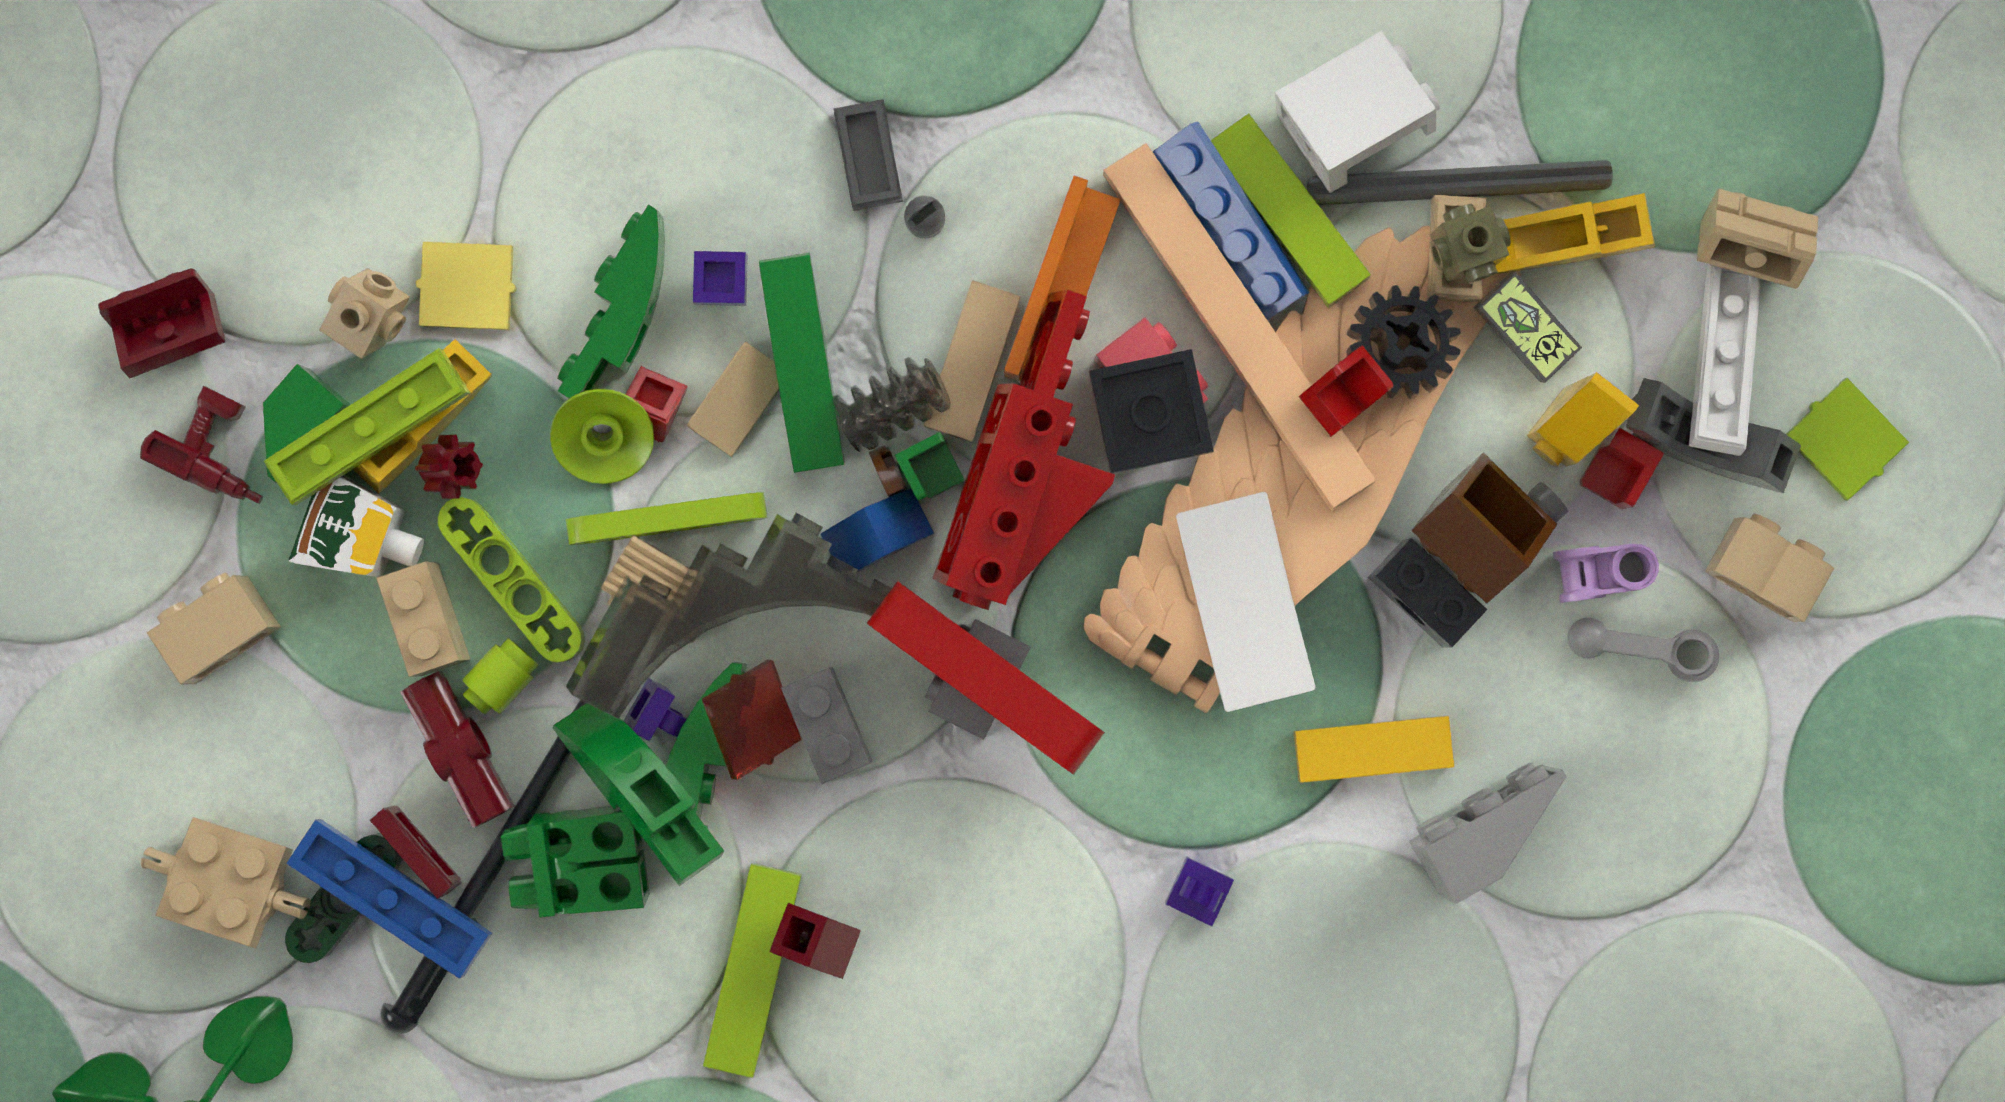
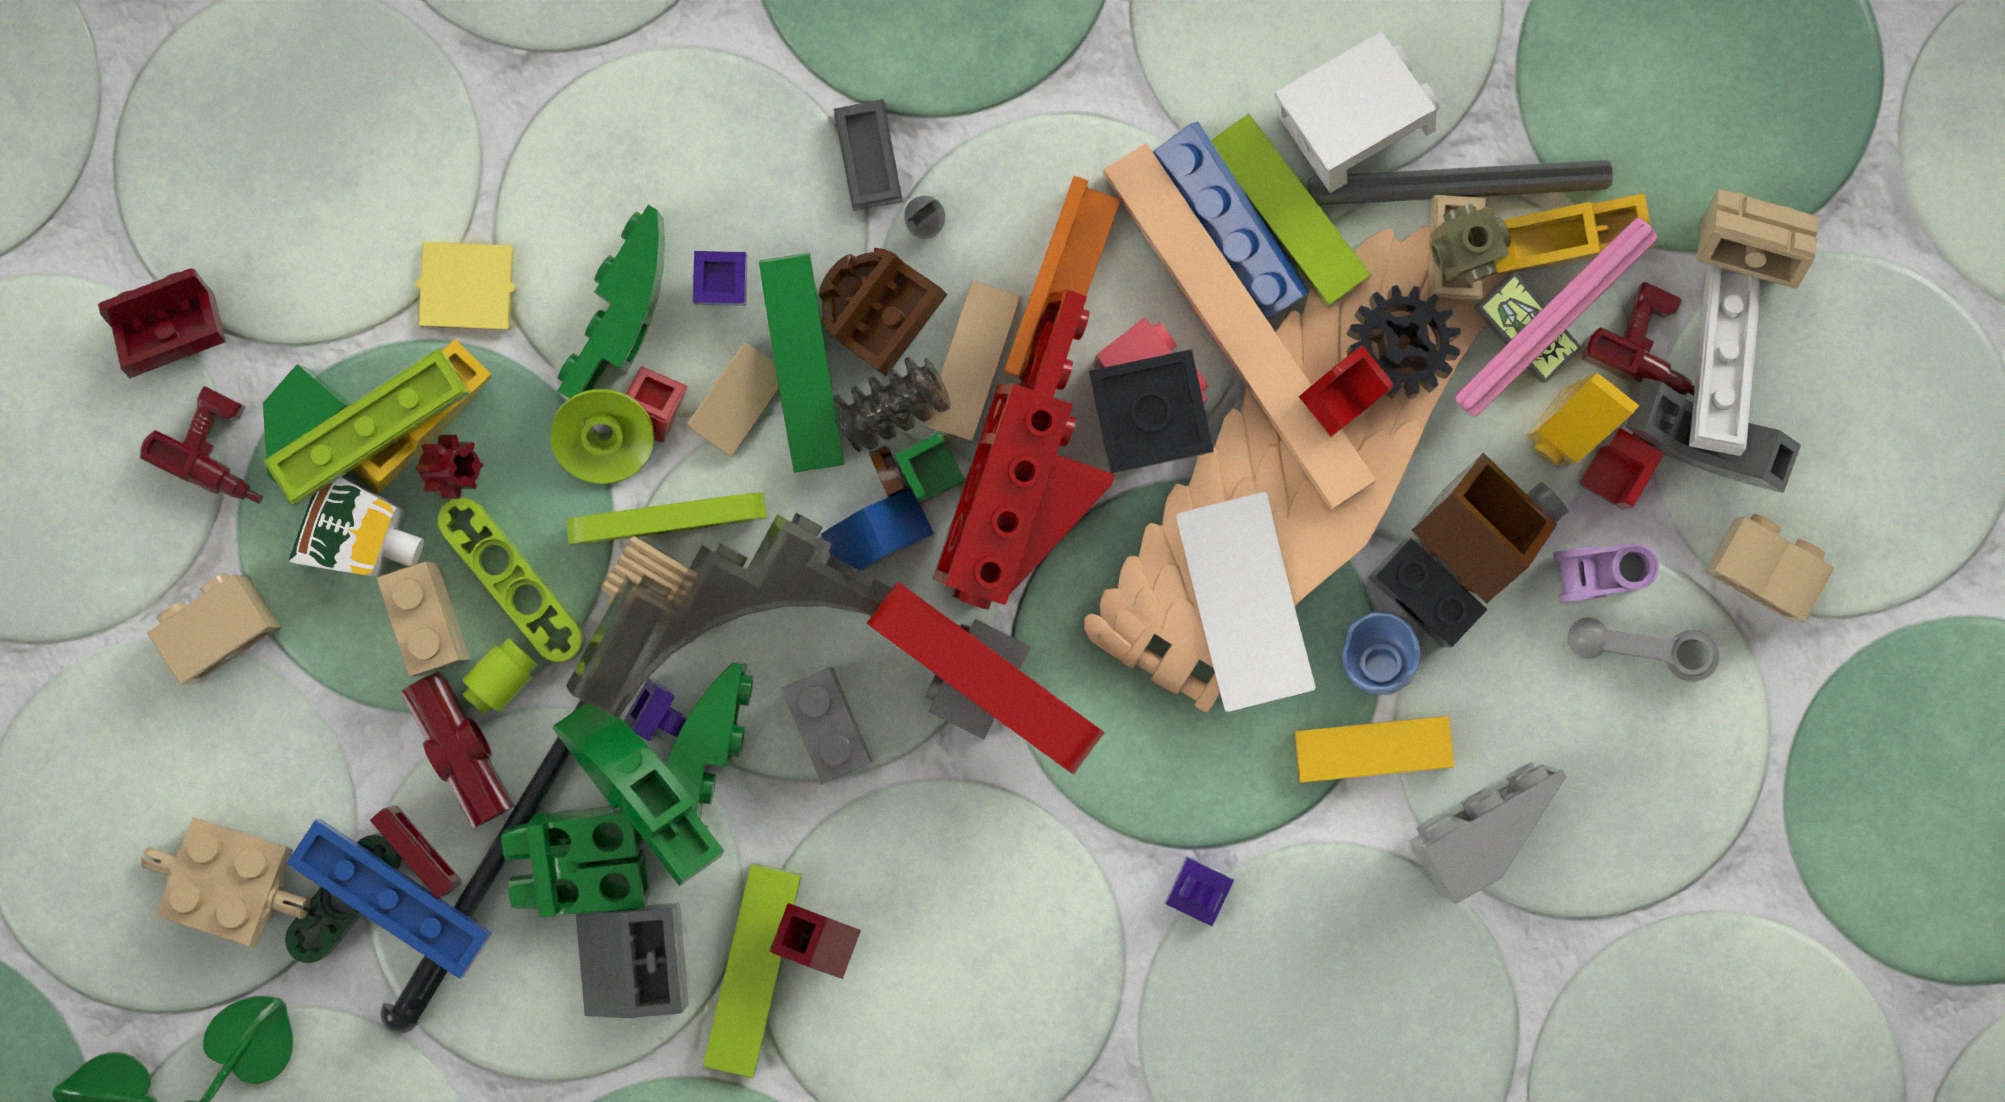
(365, 312): tan brick -> none
(632, 962): none -> dark grey slope
(751, 719): clear red piece -> none
(877, 305): none -> reddish brown slope
(1381, 653): none -> medium blue hair
(1556, 317): none -> bright pink axle
(1630, 355): none -> dark red piece
(1847, 439): lime piece -> none

